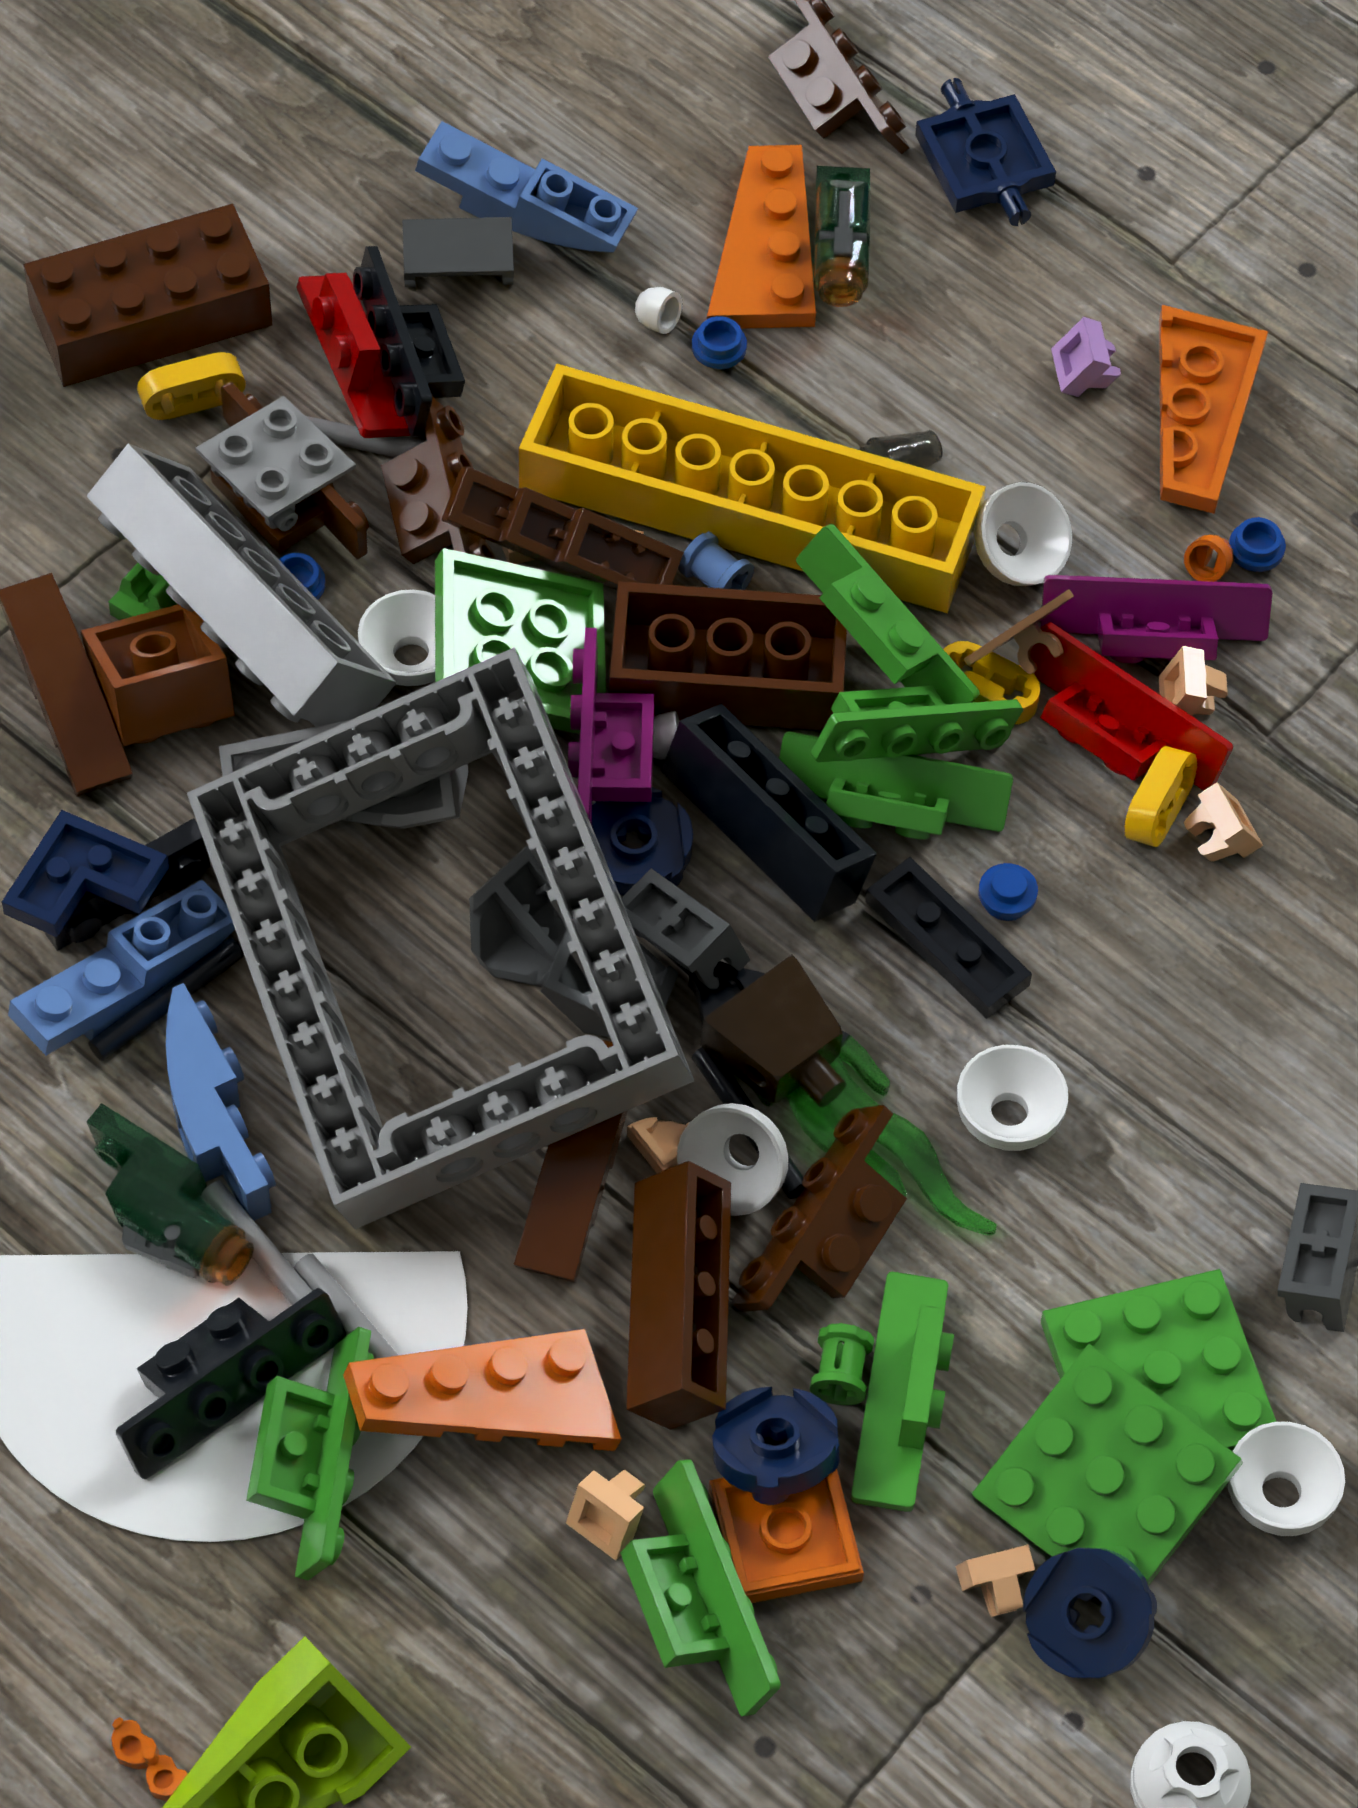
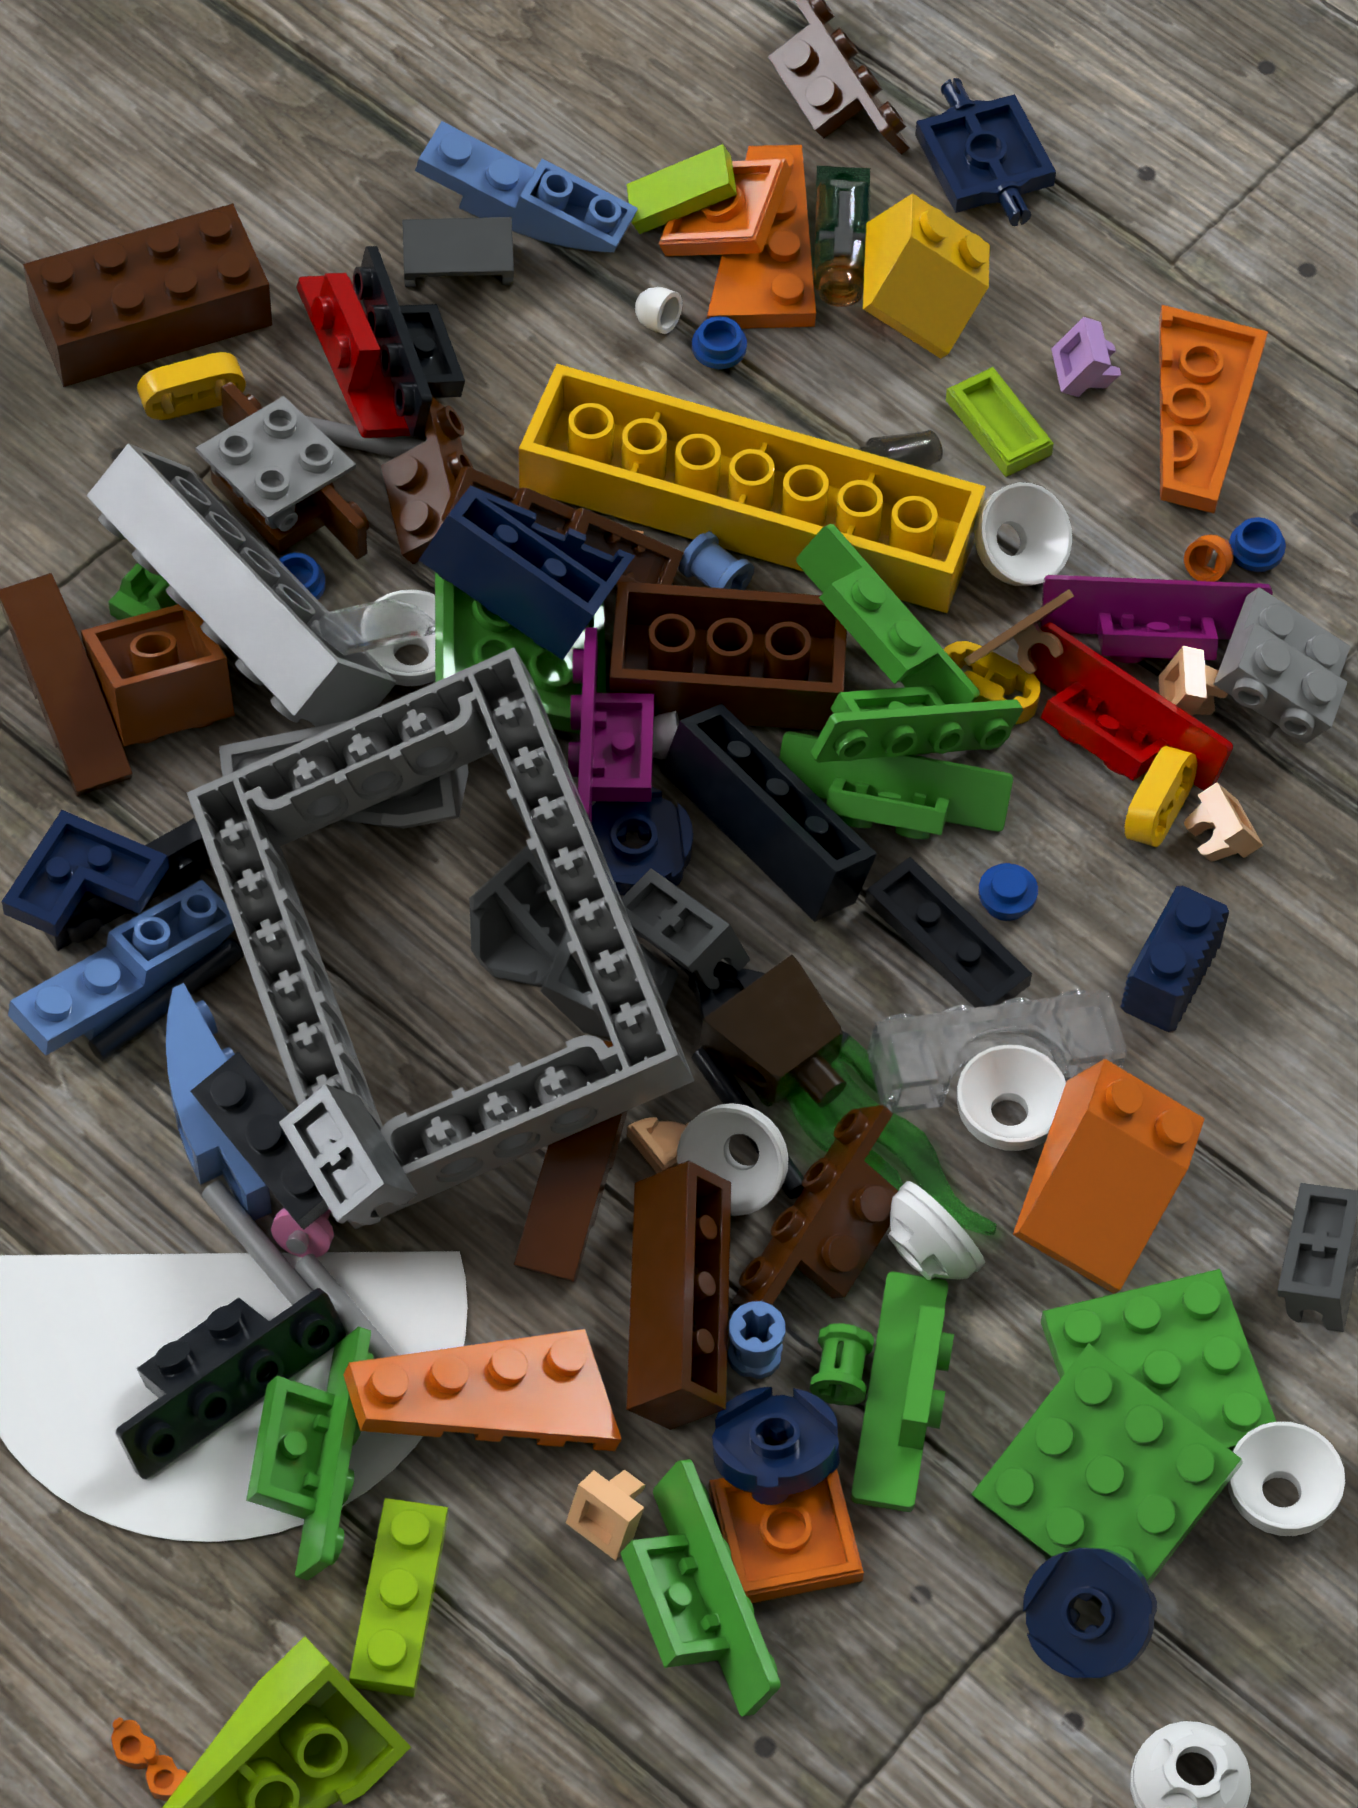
(163, 1206): clear green plate -> none
(250, 1120): none -> black plate
(299, 1242): none -> bright pink piece
(346, 1155): none -> hinge
(374, 625): none -> clear piece
(399, 1597): none -> lime plate
(523, 570): none -> dark blue wedge
(682, 188): none -> lime tile
(736, 223): none -> orange tile
(759, 1323): none -> medium blue bush
(921, 1054): none -> clear arch
(923, 273): none -> yellow slope
(931, 1236): none -> white piece
(997, 1577): light nougat tile -> none
(999, 422): none -> lime tile
(1107, 1173): none -> orange slope
(1175, 958): none -> dark blue brick
(1284, 667): none -> light grey plate

